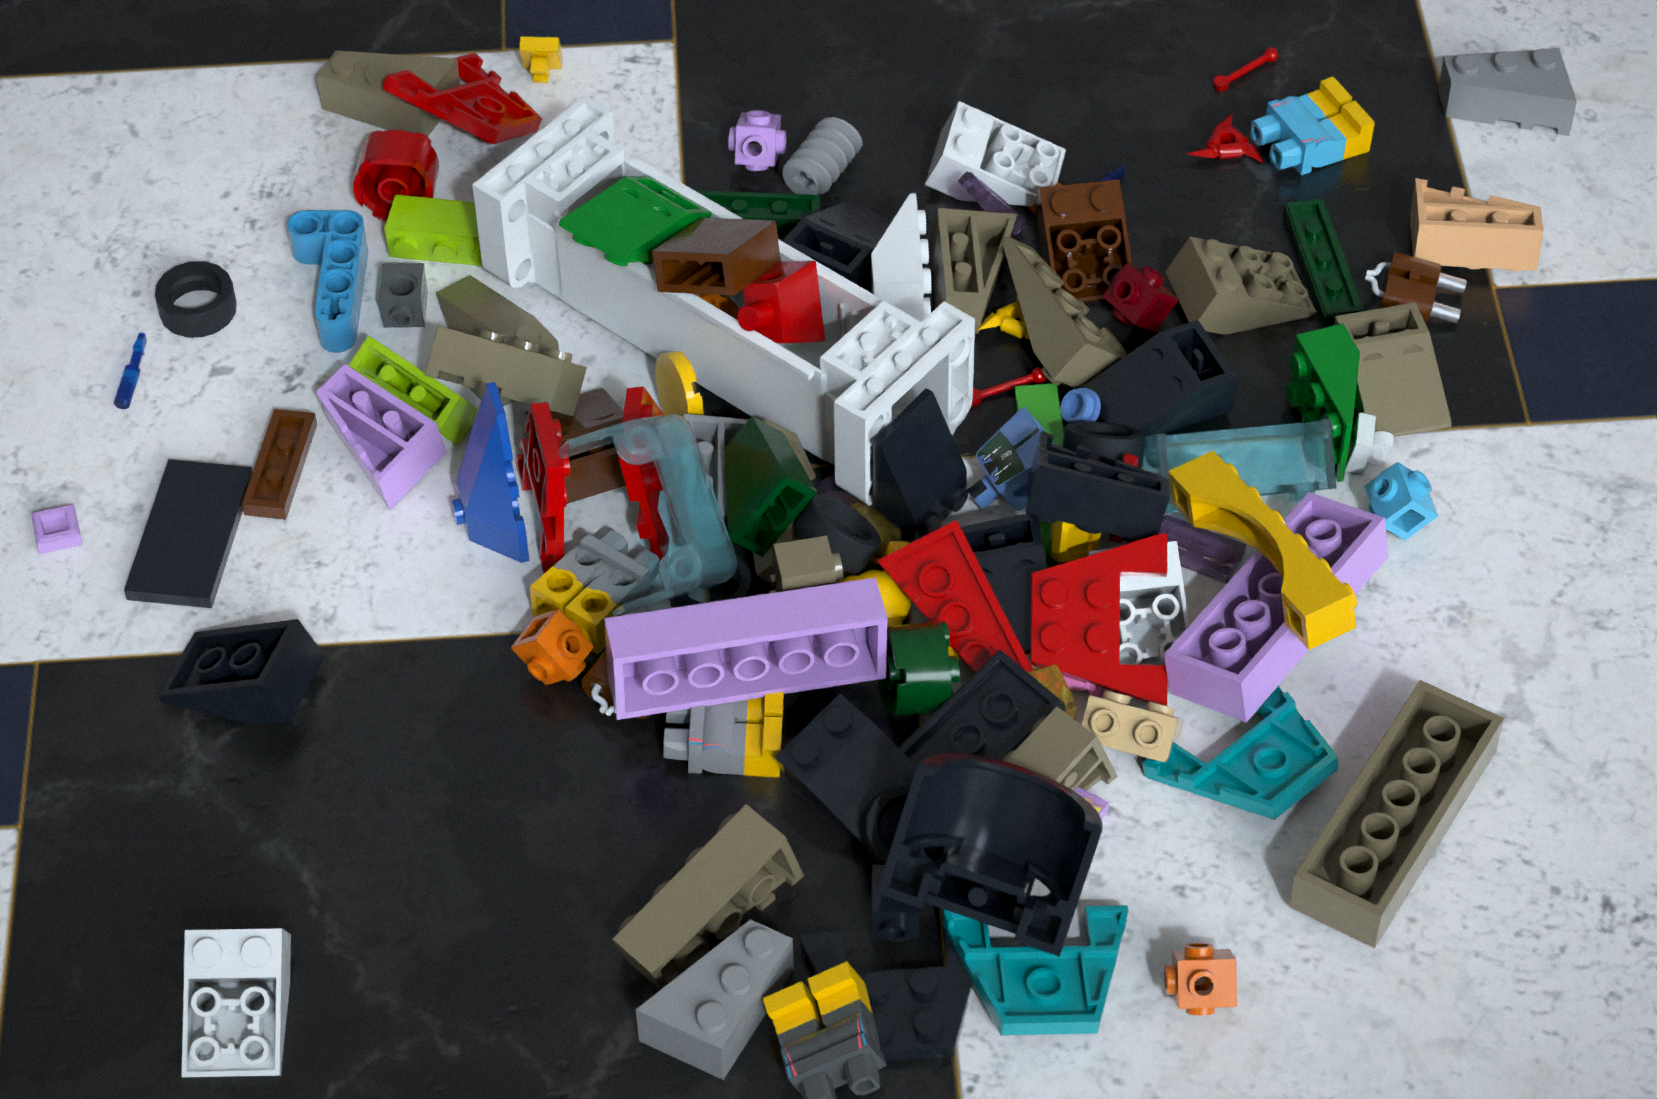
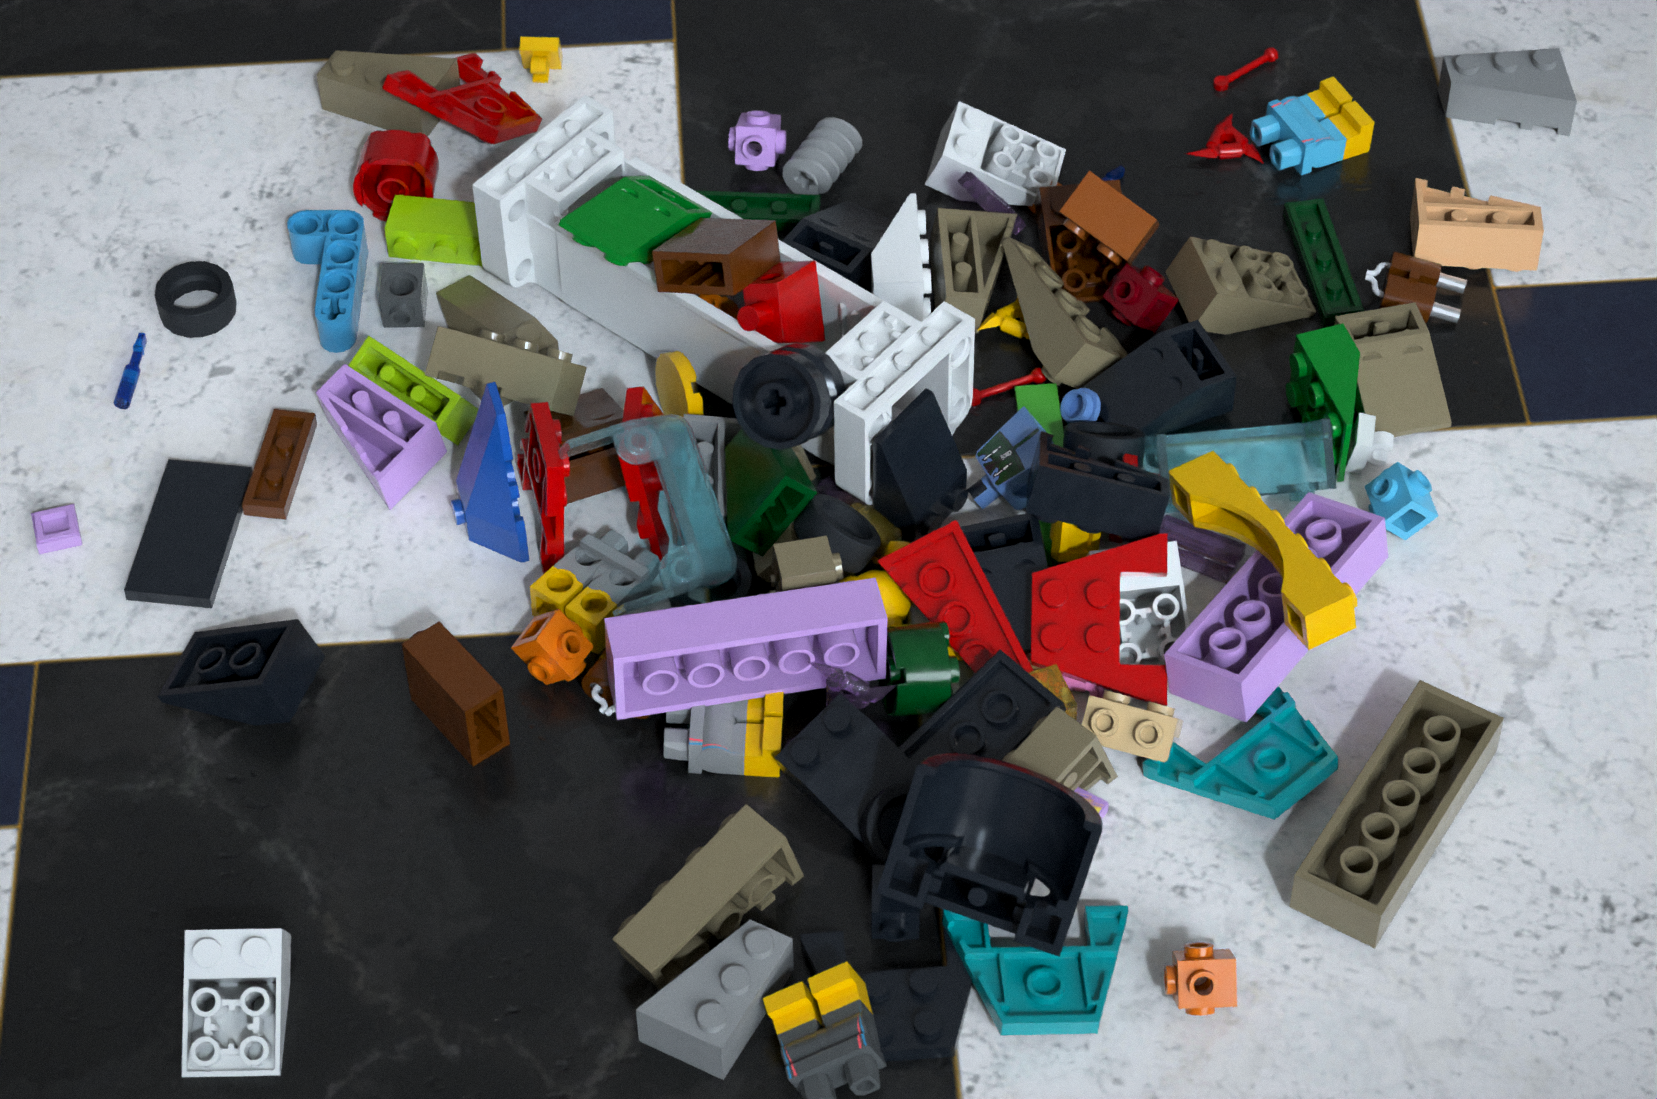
(456, 693): none -> reddish brown brick
(787, 396): none -> black wheel
(860, 689): none -> clear purple piece
(1109, 218): none -> dark orange brick

